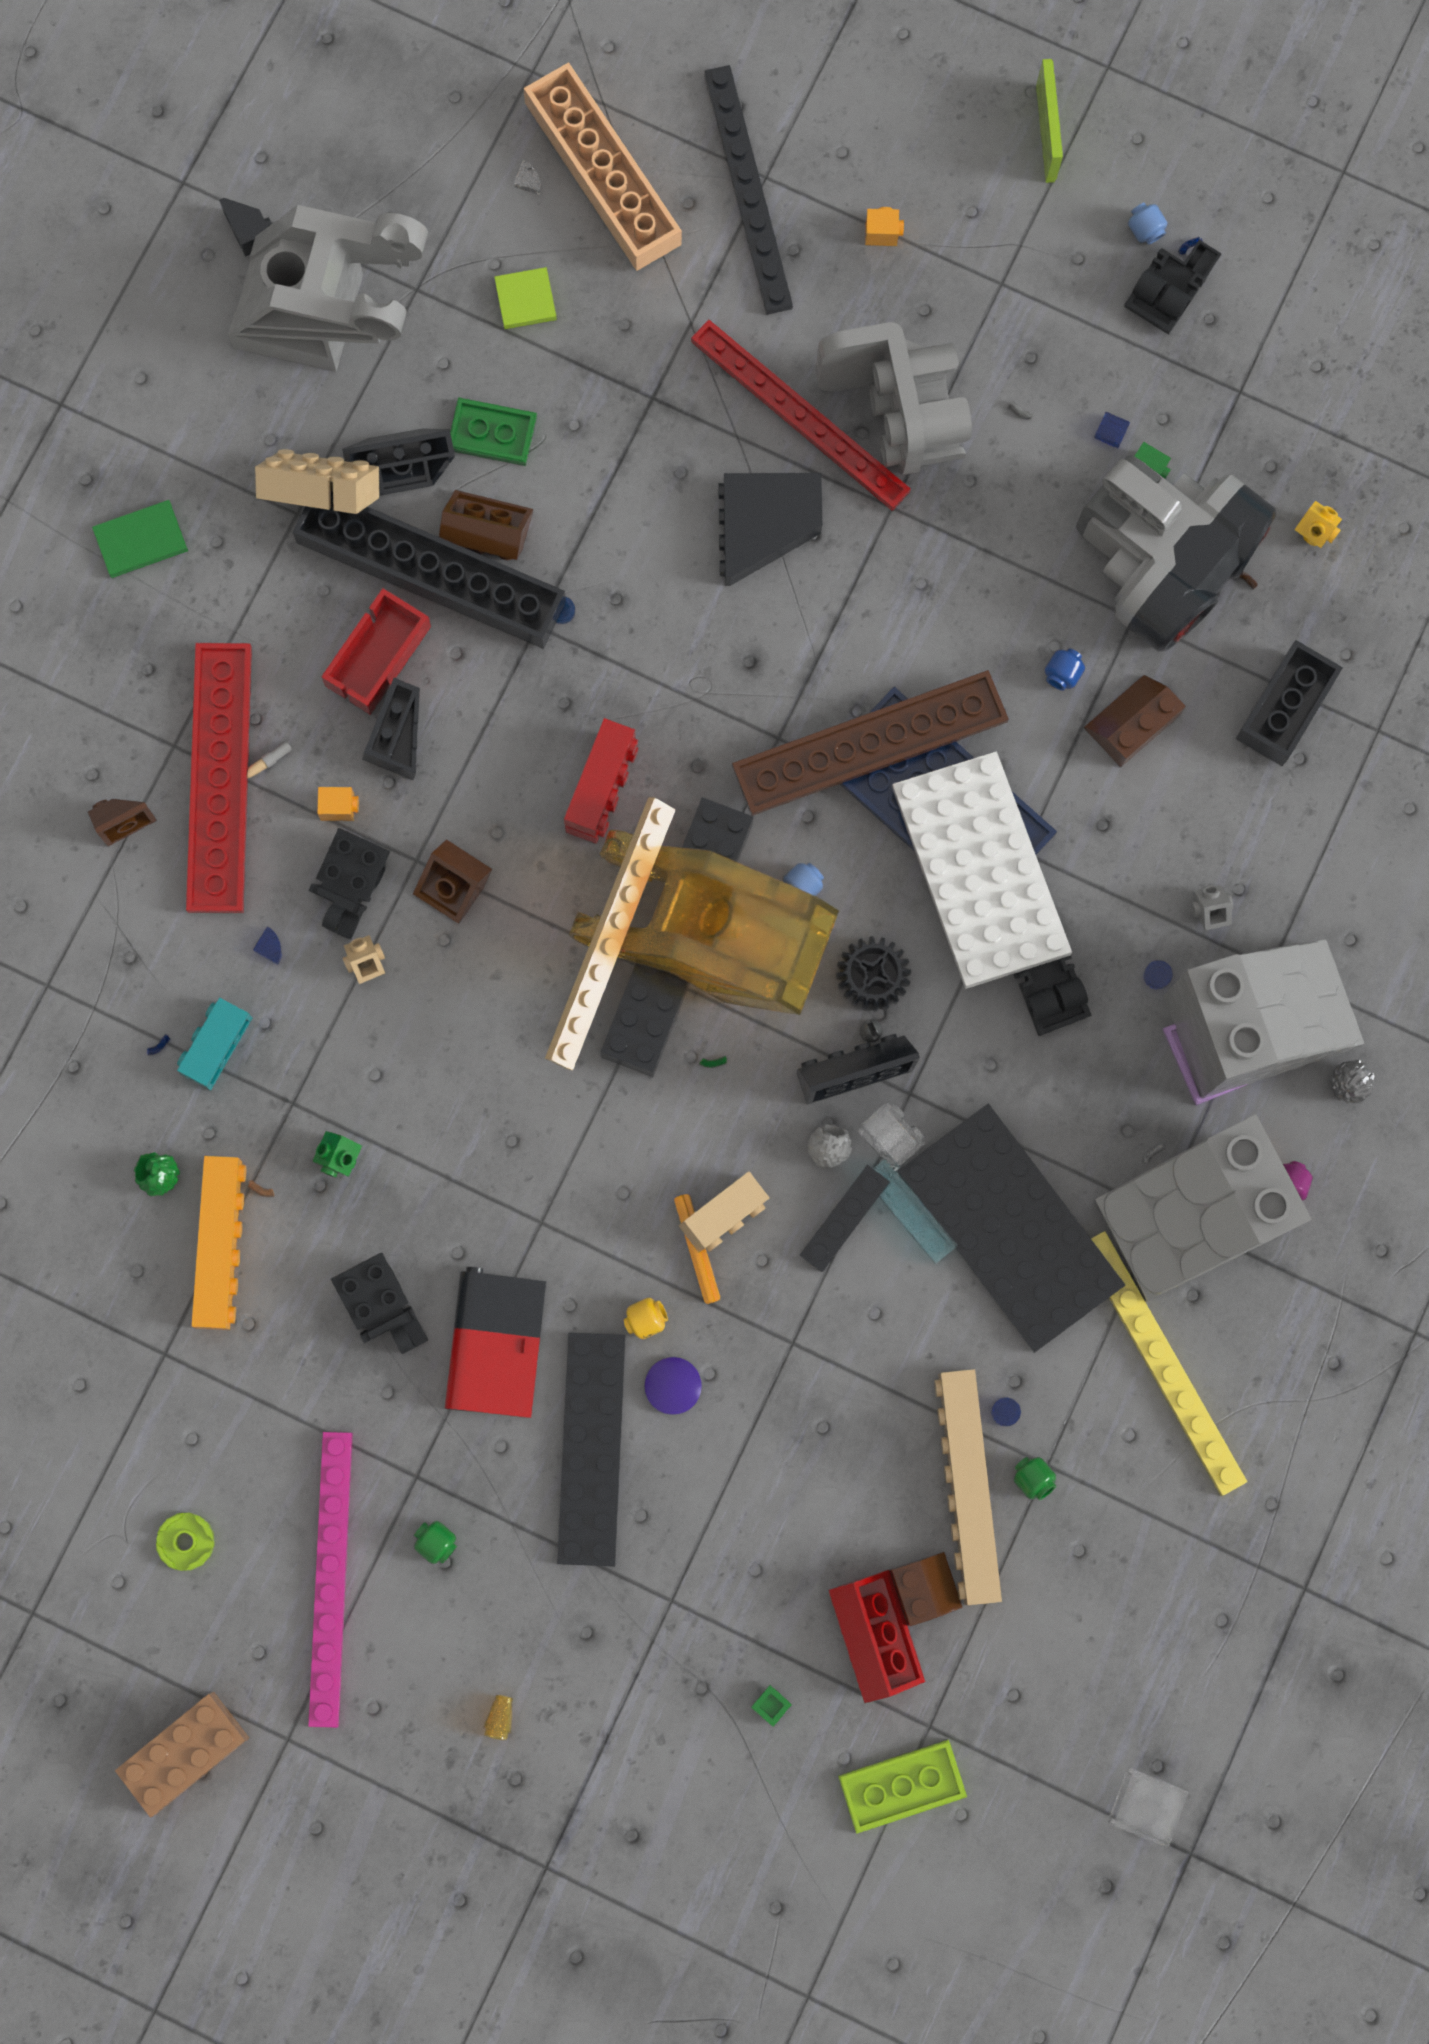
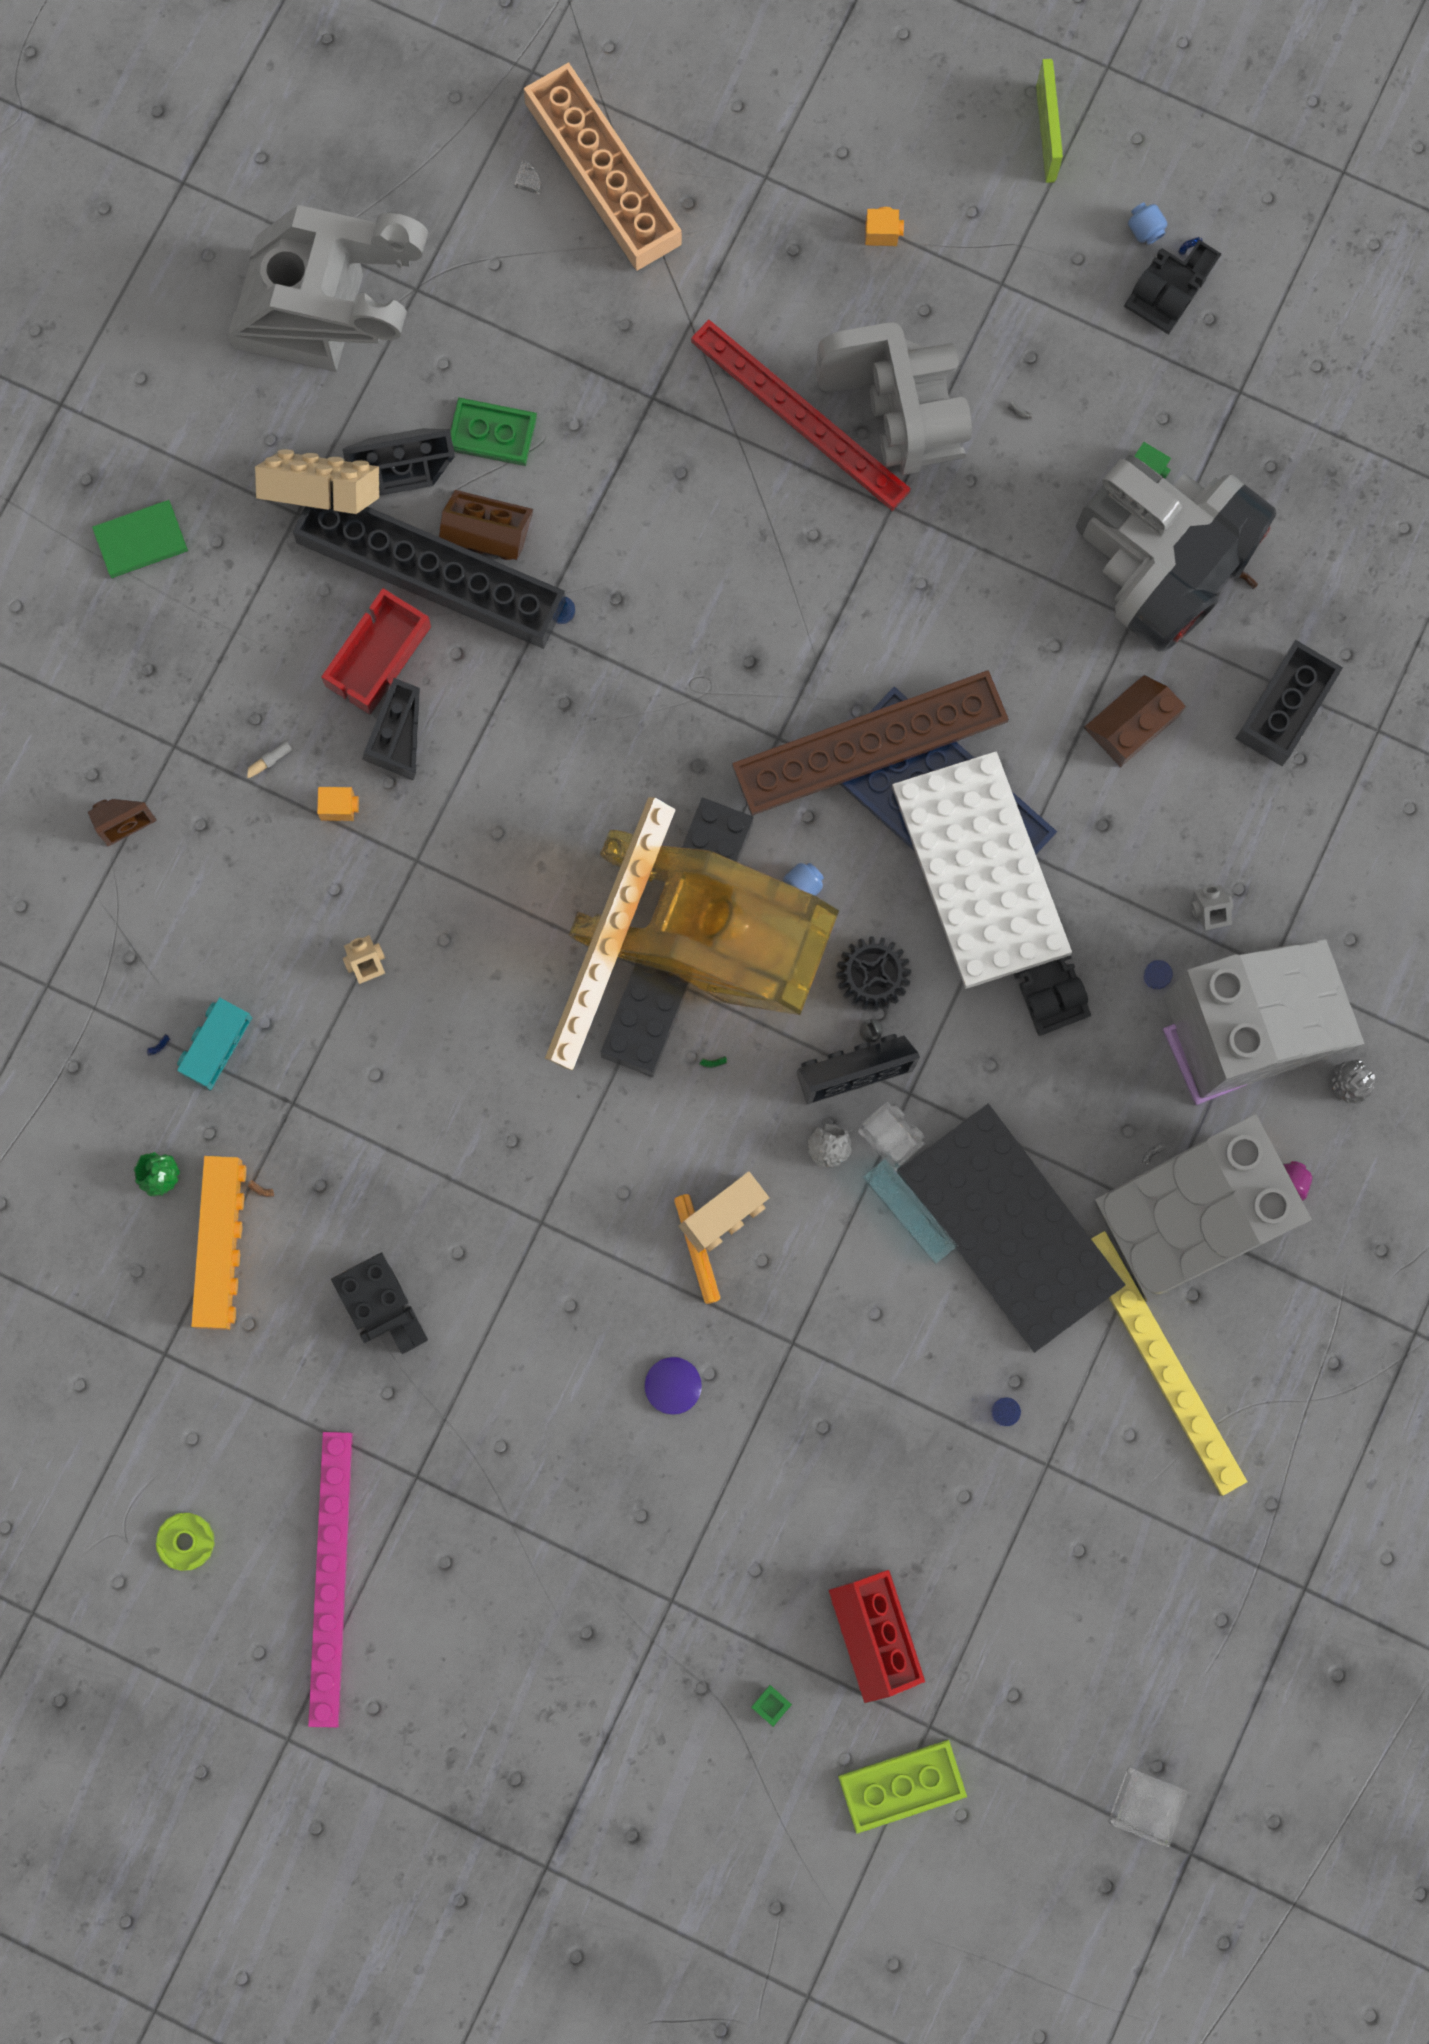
(182, 1754): medium nougat brick -> none
(219, 778): red plate -> none
(245, 222): black slope -> none
(269, 946): clear blue tile -> none
(336, 1154): green brick -> none
(348, 877): black plate -> none
(435, 1542): green head -> none
(452, 880): reddish brown slope -> none
(495, 1344): door -> none
(499, 1719): clear yellow cone -> none
(525, 298): lime tile -> none
(591, 1449): black plate -> none
(600, 781): red piece -> none
(645, 1318): yellow head -> none
(748, 190): black plate -> none
(766, 518): black slope -> none
(844, 1218): black plate -> none
(926, 1589): reddish brown slope -> none
(969, 1487): tan brick -> none
(1035, 1478): green head -> none
(1064, 669): blue head -> none
(1112, 430): clear blue tile -> none
(1319, 525): yellow brick -> none

